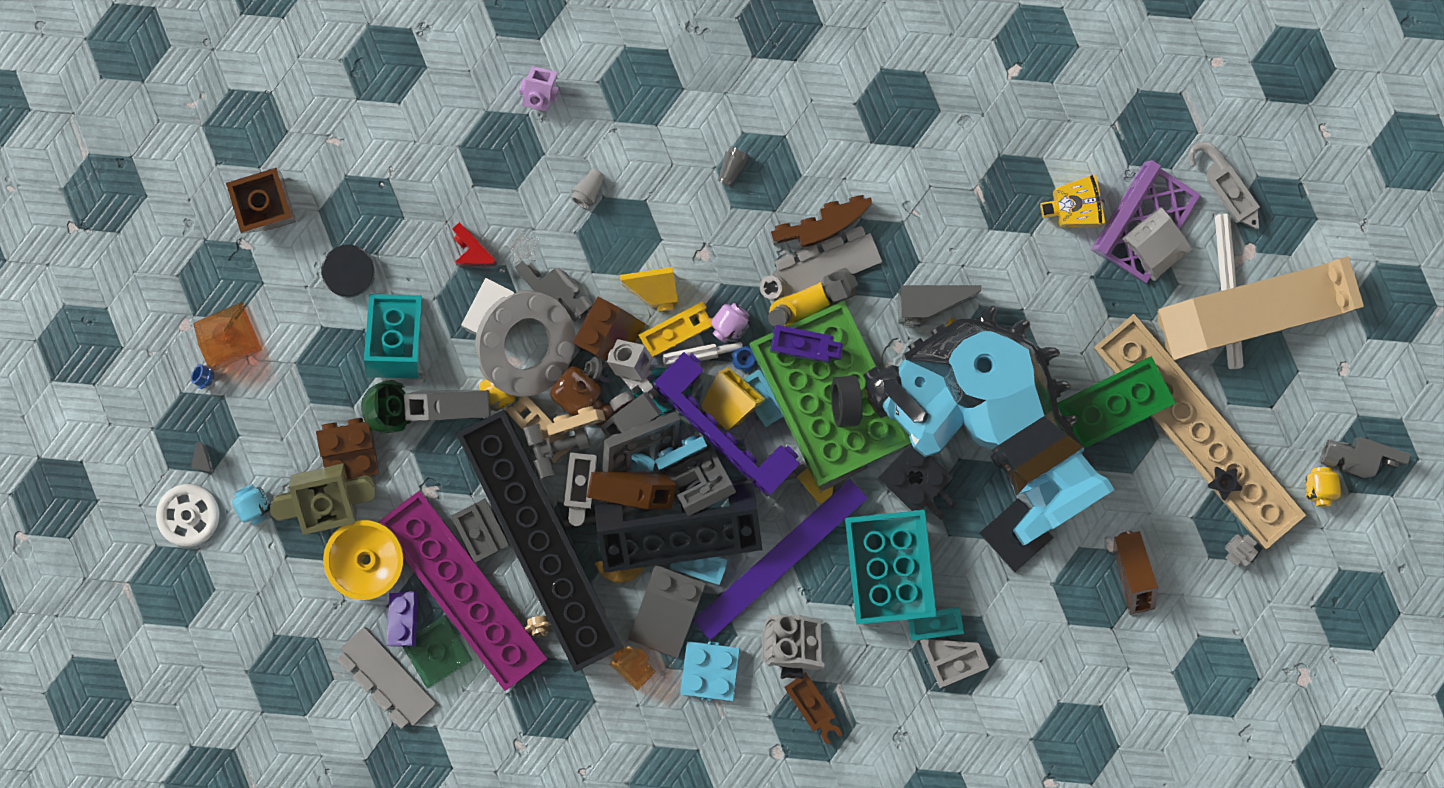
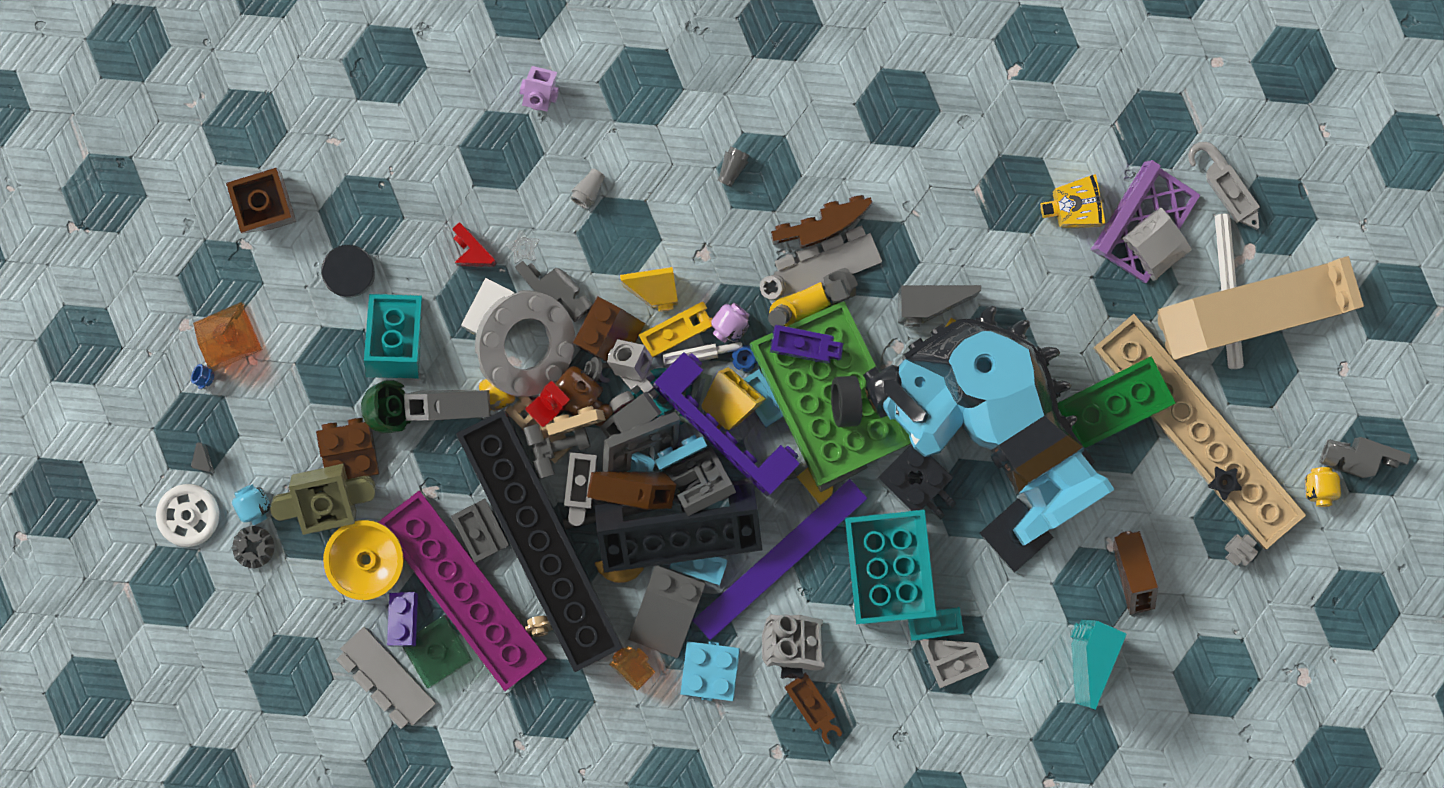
(265, 548): none -> dark grey gear
(548, 404): none -> red slope
(1093, 657): none -> teal slope

